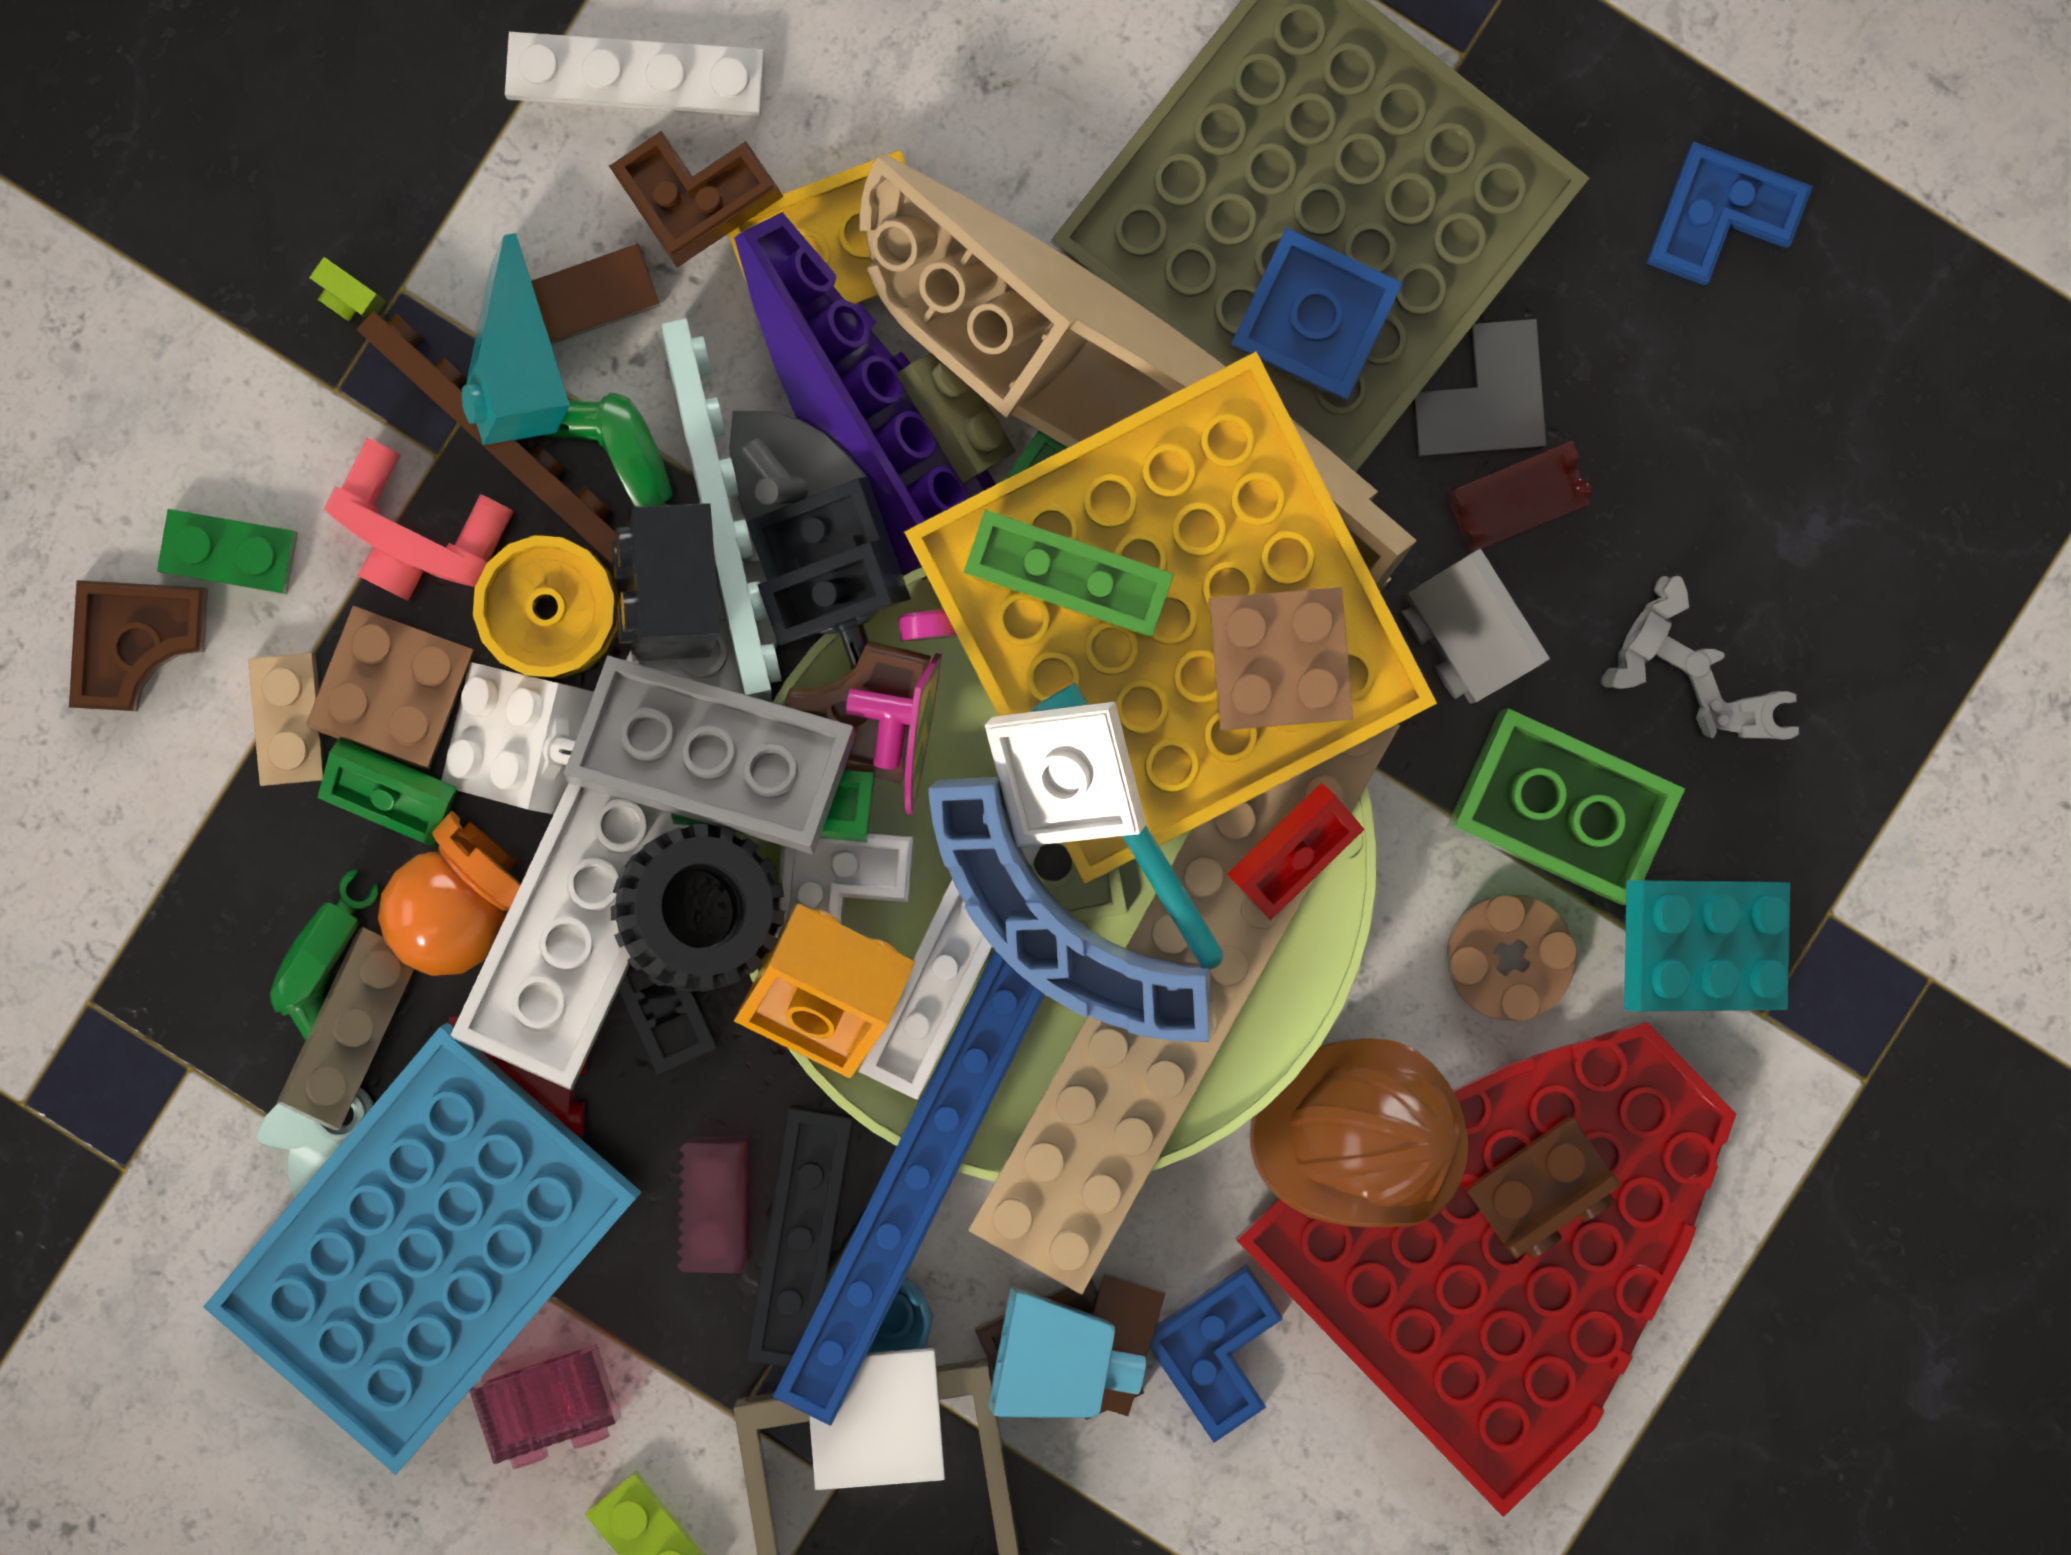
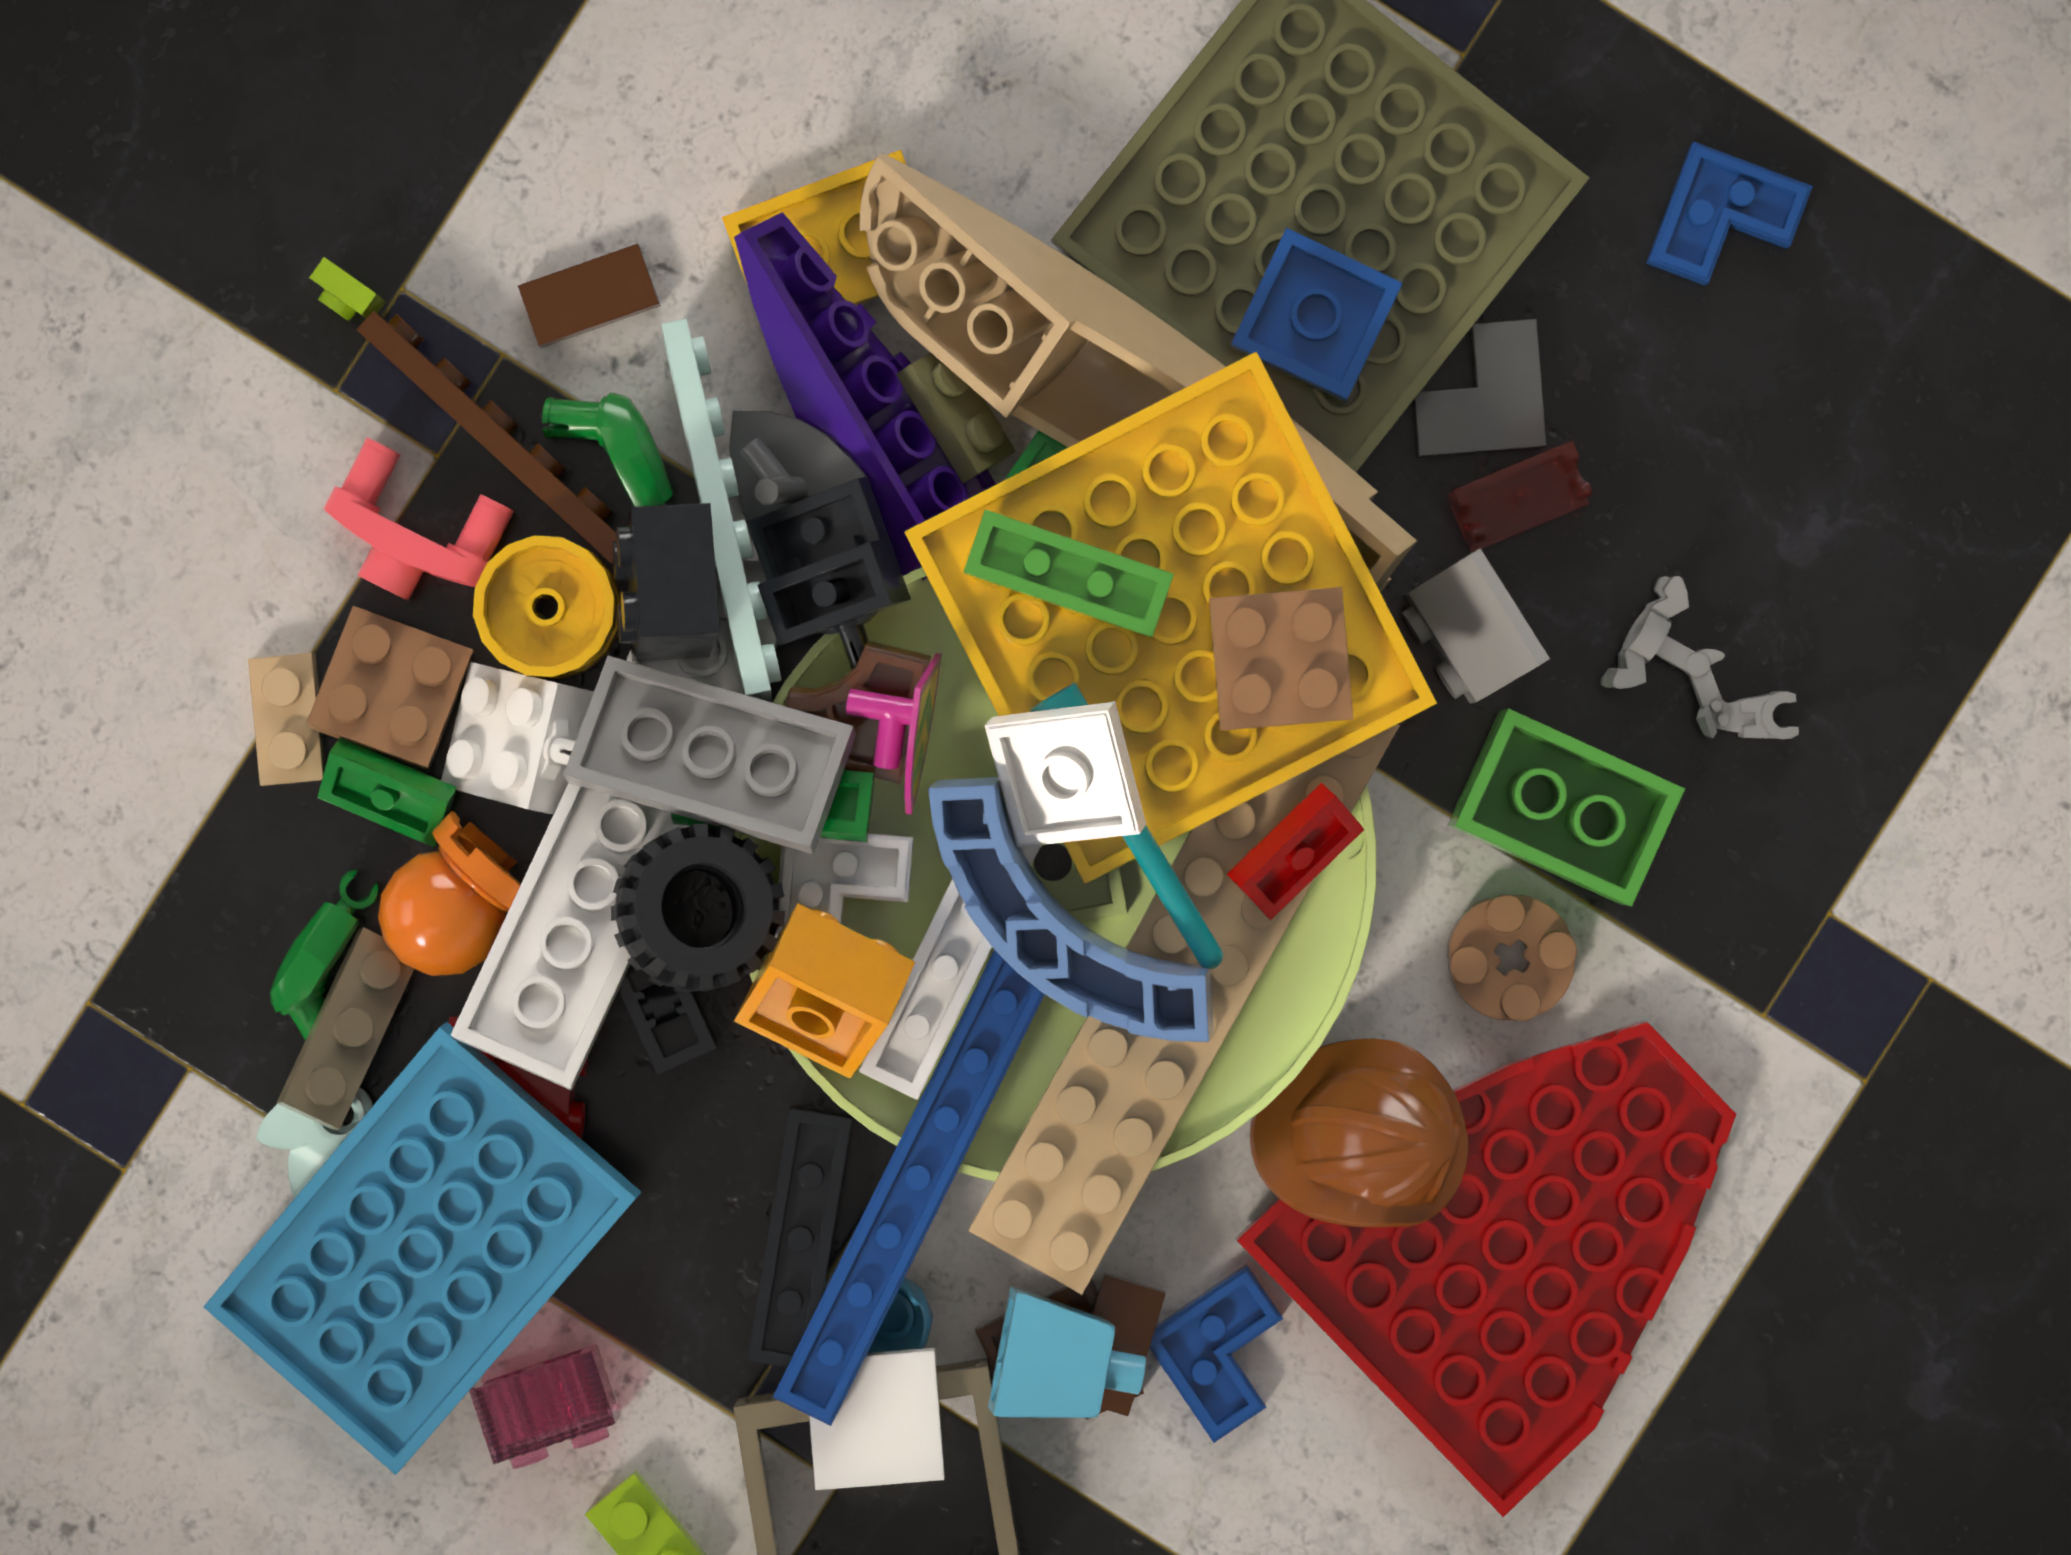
(128, 634): reddish brown tile -> none
(227, 551): green plate -> none
(512, 372): teal slope -> none
(634, 74): white plate -> none
(694, 210): reddish brown tile -> none
(714, 1205): clear pink brick -> none
(925, 626): dark pink tile -> none
(1544, 1189): reddish brown bracket -> none
(1706, 945): teal plate -> none

